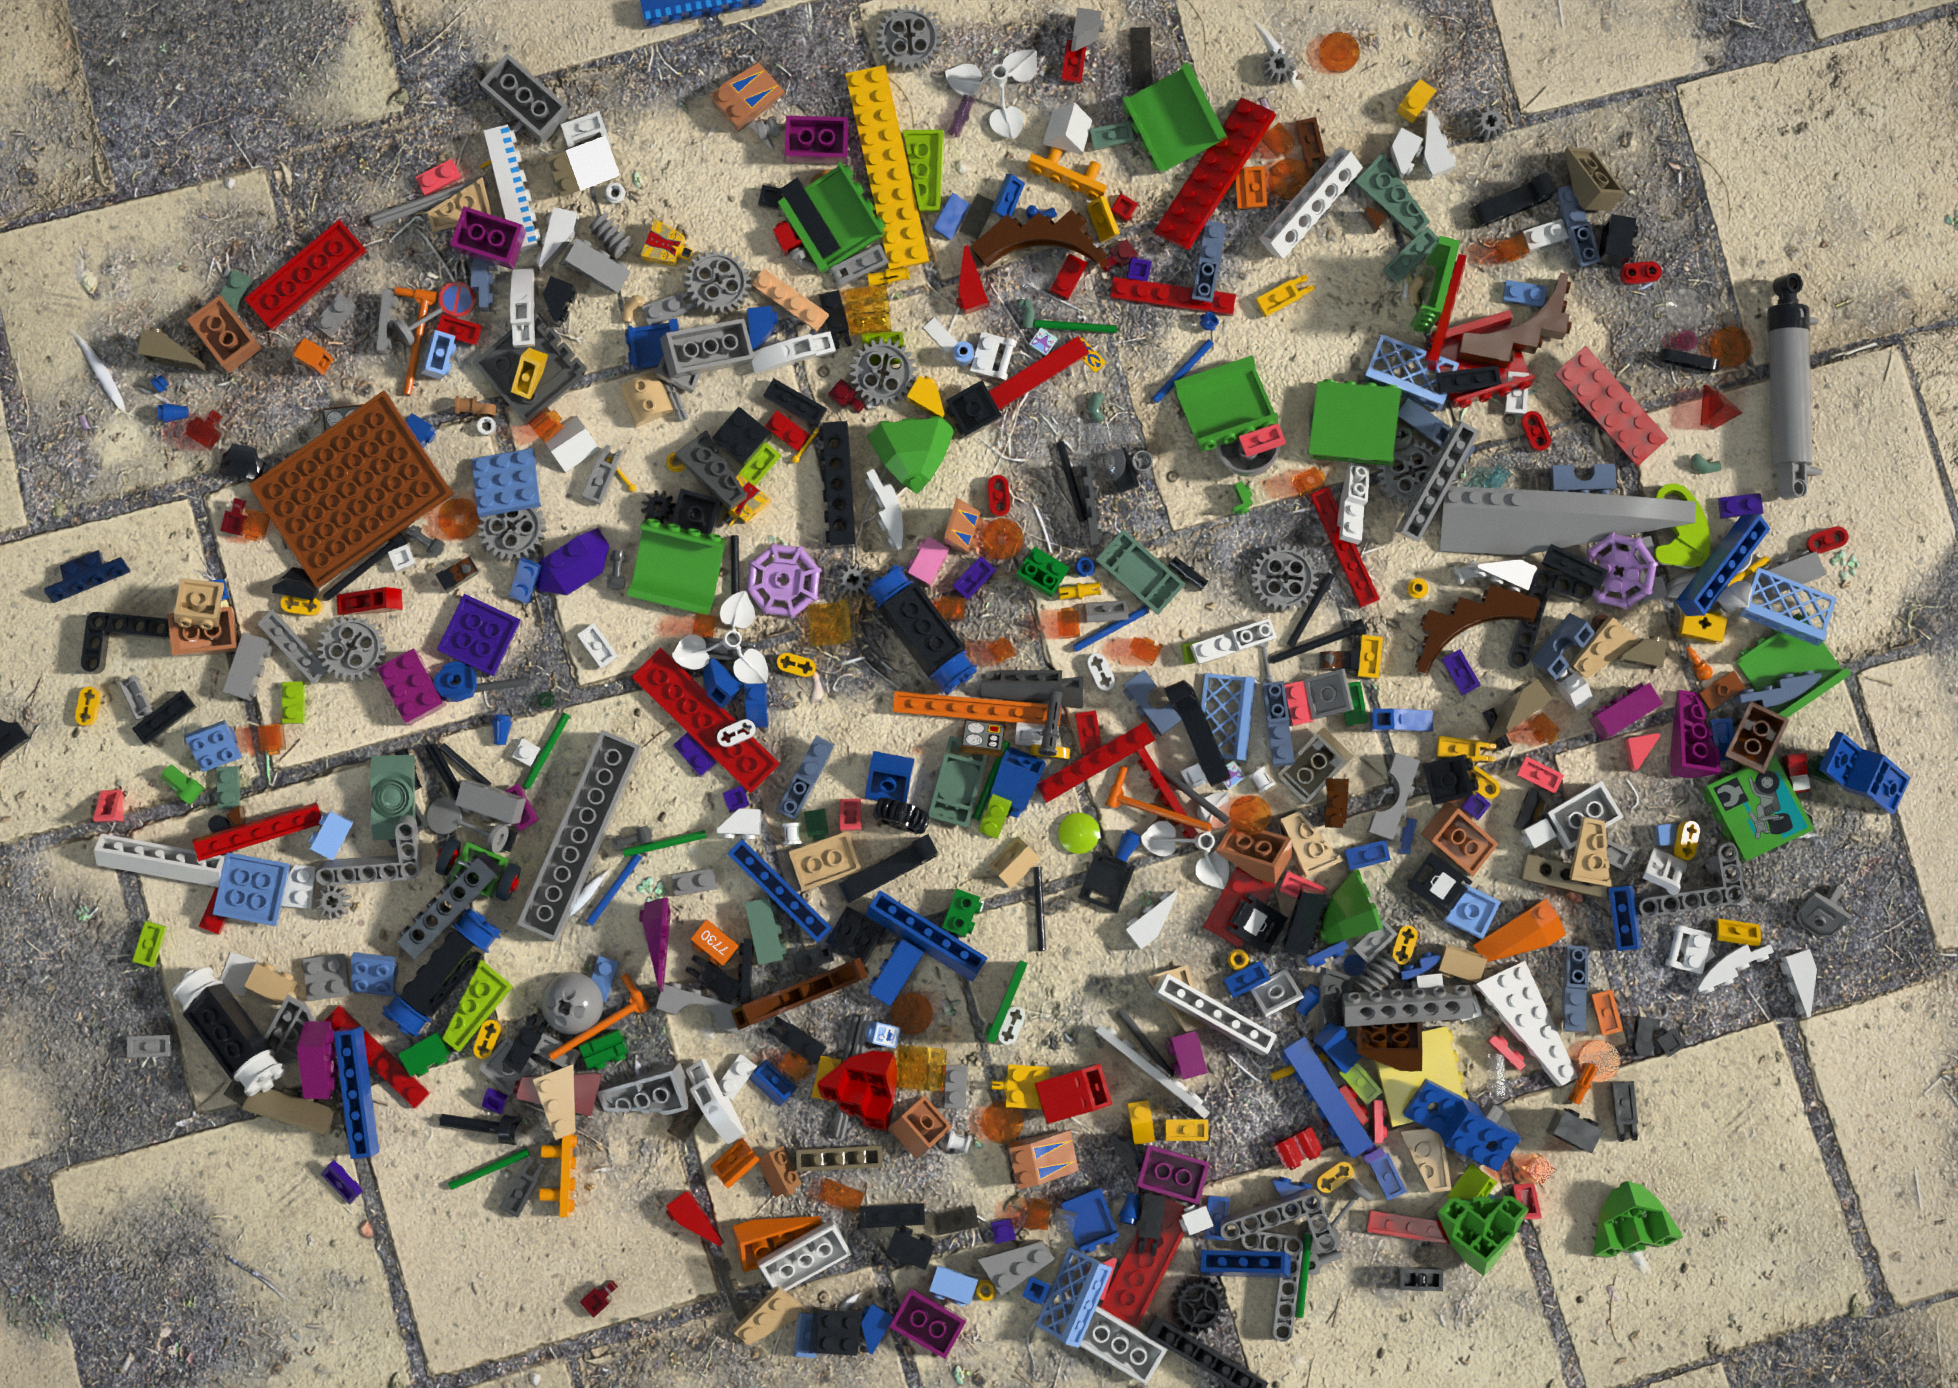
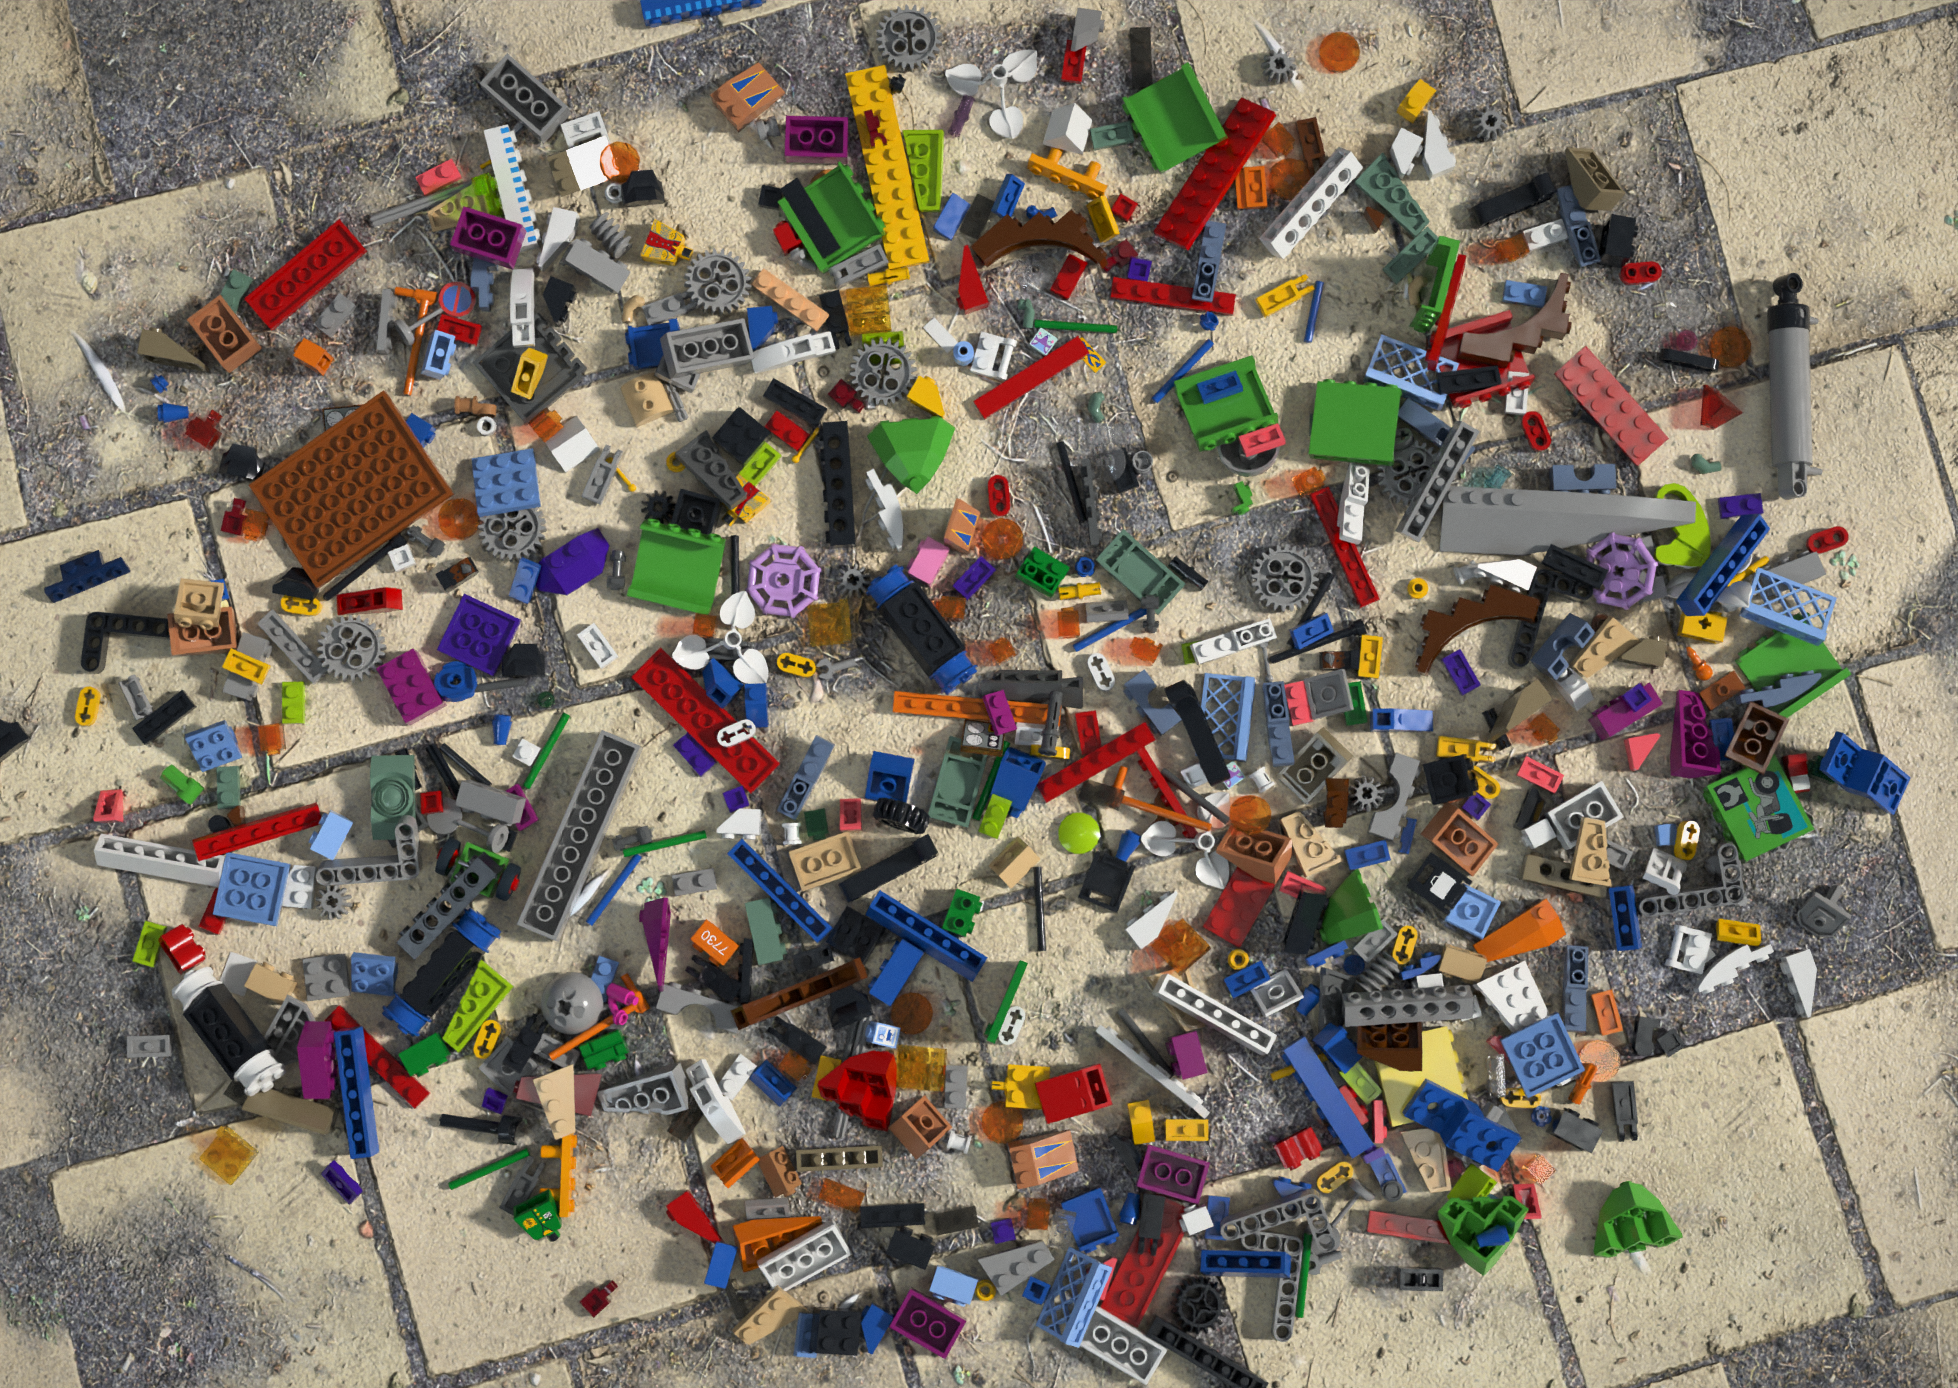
(182, 949): none -> red brick
(228, 1154): none -> clear yellow bracket
(246, 666): none -> yellow plate
(431, 802): none -> red tile
(487, 186): none -> clear neon green plate
(523, 661): none -> black slope
(539, 1216): none -> green torso
(618, 161): none -> clear orange tile
(623, 995): none -> dark pink plant
(642, 189): none -> black slope
(721, 1264): none -> blue slope
(767, 1208): none -> light grey plate
(834, 667): none -> light grey bar
(848, 1007): none -> black slope
(872, 125): none -> dark red plate
(897, 84): none -> black plate
(973, 409): black plate -> none
(999, 713): none -> magenta plate
(1101, 794): none -> clear smoke plate
(1150, 603): none -> dark grey bar
(1180, 946): none -> clear orange plate
(1219, 387): none -> blue plate
(1254, 921): black container -> none
(1311, 630): none -> blue plate
(1313, 311): none -> blue bar
(1372, 795): none -> light grey gear
(1392, 1191): none -> black plate
(1455, 1168): none -> clear pink plate
(1493, 1237): none -> blue cone
(1520, 1103): none -> yellow beam
(1535, 1116): none -> blue plate
(1542, 1055): none -> medium blue plate
(1636, 697): none -> dark purple plate

